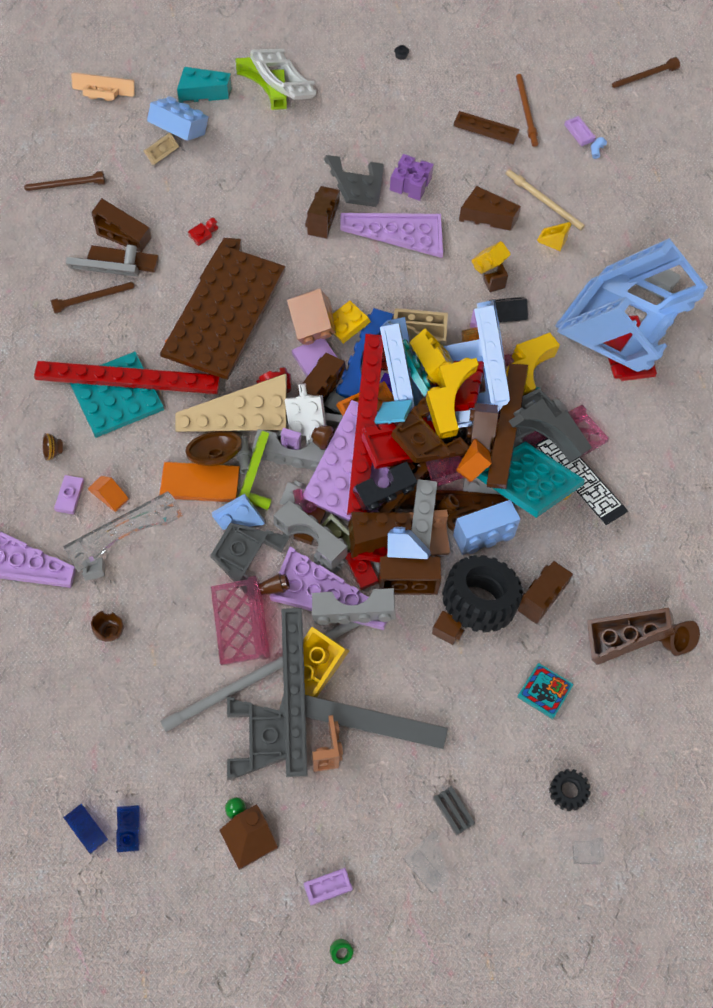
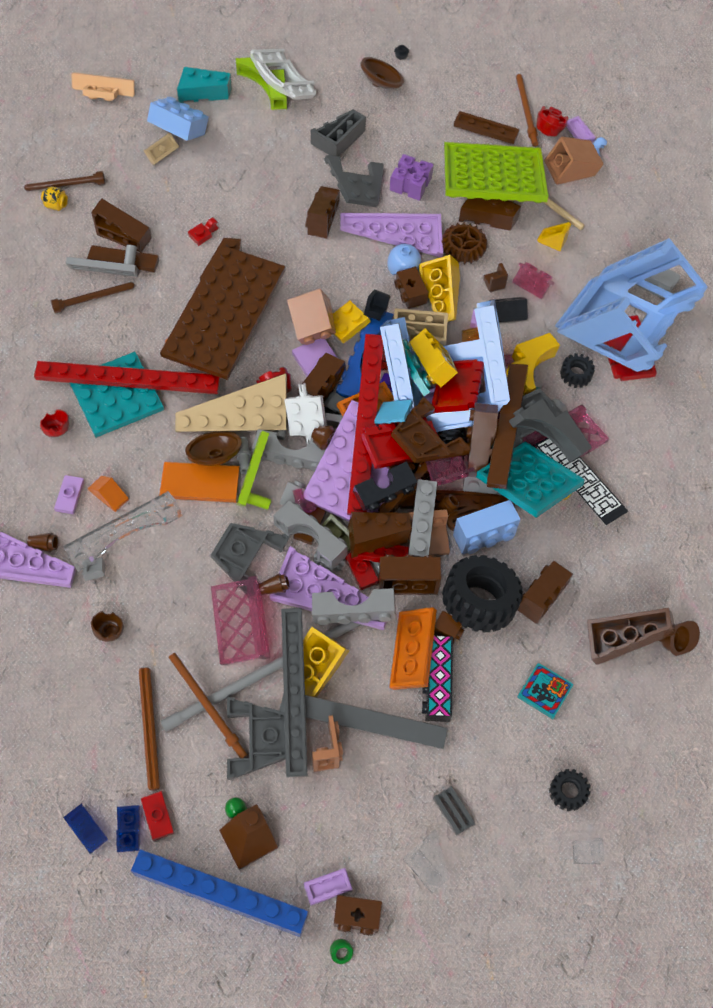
(45, 542): none -> reddish brown cone
(51, 446): reddish brown piece -> none
(54, 198): none -> yellow head
(55, 424): none -> red hair
(149, 729): none -> dark orange axle
(157, 816): none -> red plate
(220, 893): none -> blue brick
(231, 738): none -> dark orange bar
(239, 512): light blue wing -> none
(290, 439): lavender plate -> none
(338, 135): none -> dark grey wedge
(348, 906): none -> reddish brown brick
(377, 305): none -> black panel
(381, 73): none -> reddish brown dish
(403, 257): none -> light blue cylinder
(406, 544): light blue slope -> none
(411, 288): none -> reddish brown brick
(413, 649): none -> orange tile
(439, 690): none -> brick
(442, 283): none -> yellow wedge
(442, 400): yellow arch -> none
(464, 243): none -> reddish brown gear
(474, 461): orange slope -> none
(490, 257): yellow brick -> none
(494, 172): none -> lime plate
(532, 281): none -> clear pink bracket
(551, 121): none -> red cone
(573, 160): none -> nougat slope
(573, 378): none -> black tyre
(672, 64): reddish brown piece -> none

